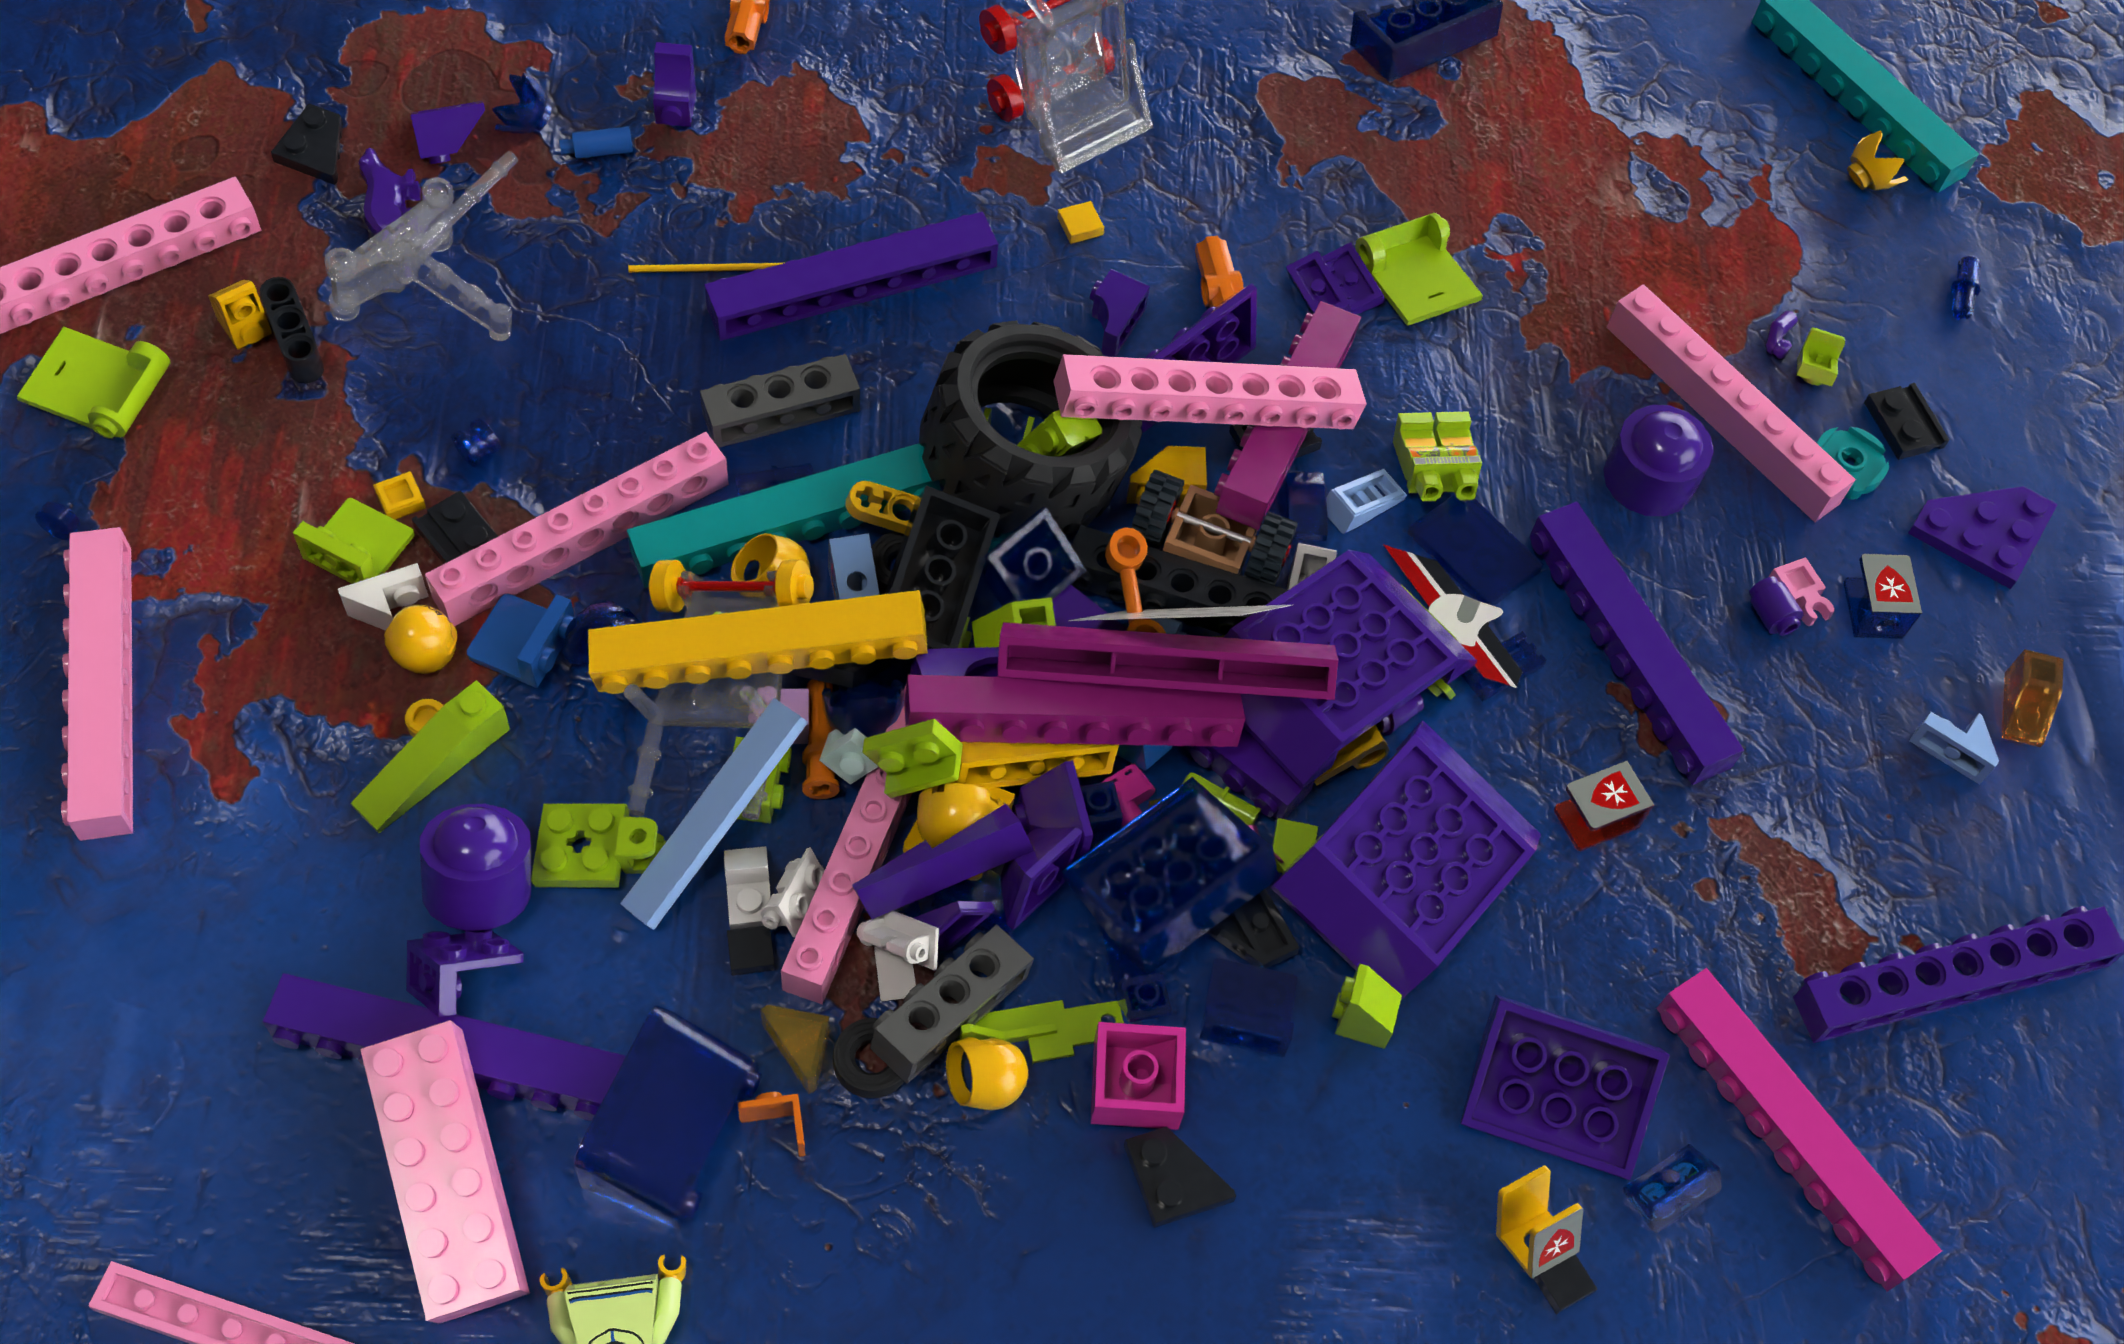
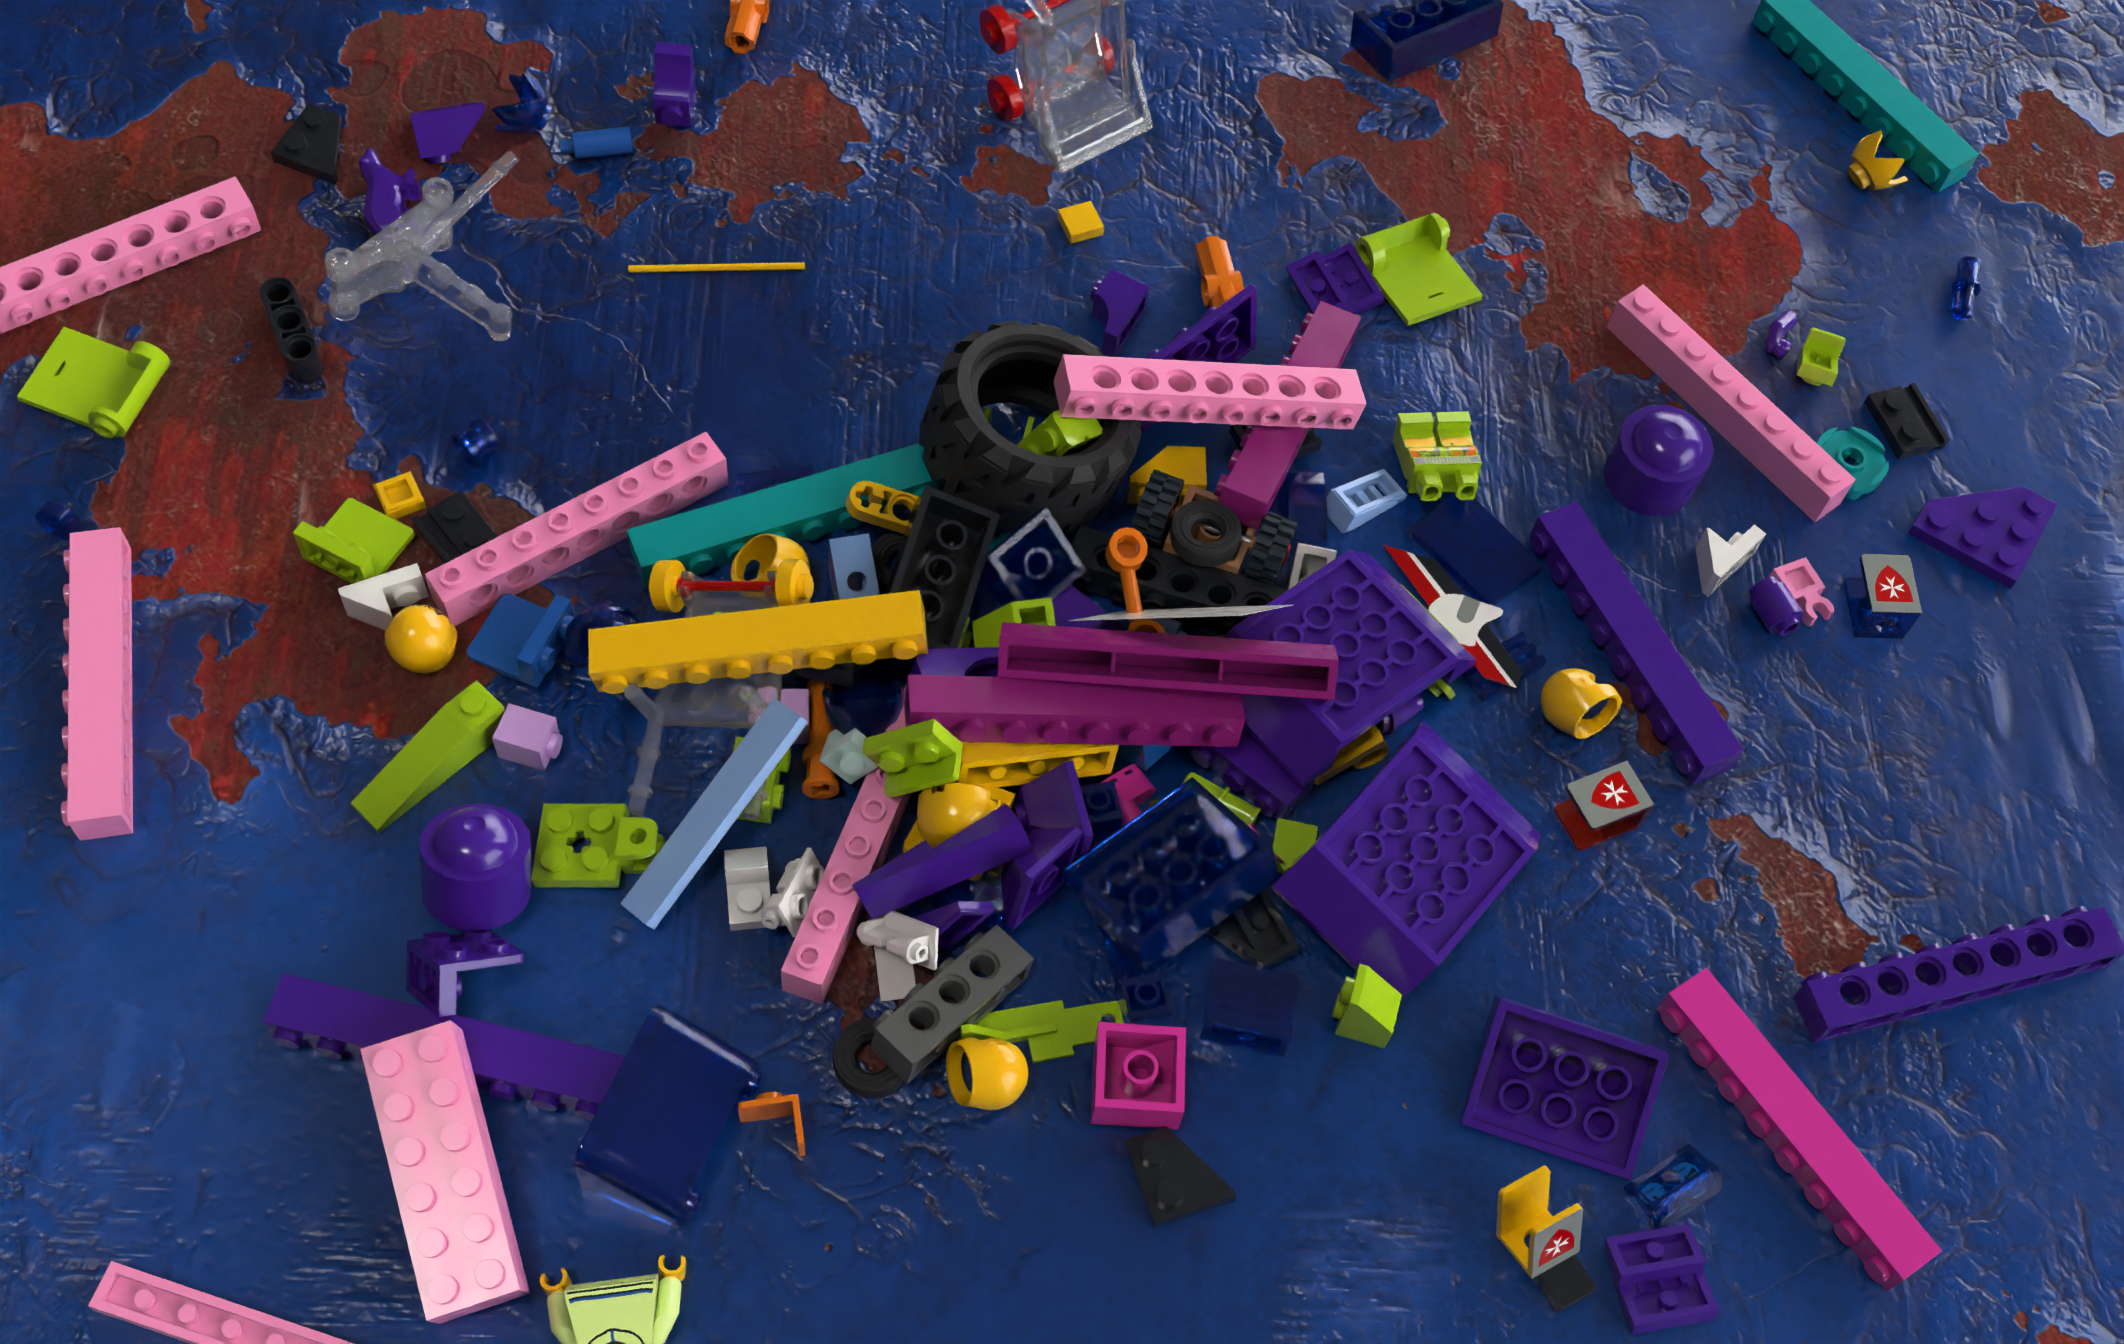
(241, 313): yellow slope -> none
(420, 713): yellow tile -> none
(527, 737): none -> lavender brick
(750, 950): black tile -> none
(780, 400): dark grey brick -> none
(800, 1039): clear yellow slope -> none
(850, 275): dark purple brick -> none
(1203, 553): none -> black tyre
(1570, 695): none -> yellow helmet
(1660, 1279): none -> dark purple slope
(1721, 559): none -> white slope
(1965, 751): light blue slope -> none
(2031, 697): clear orange slope -> none

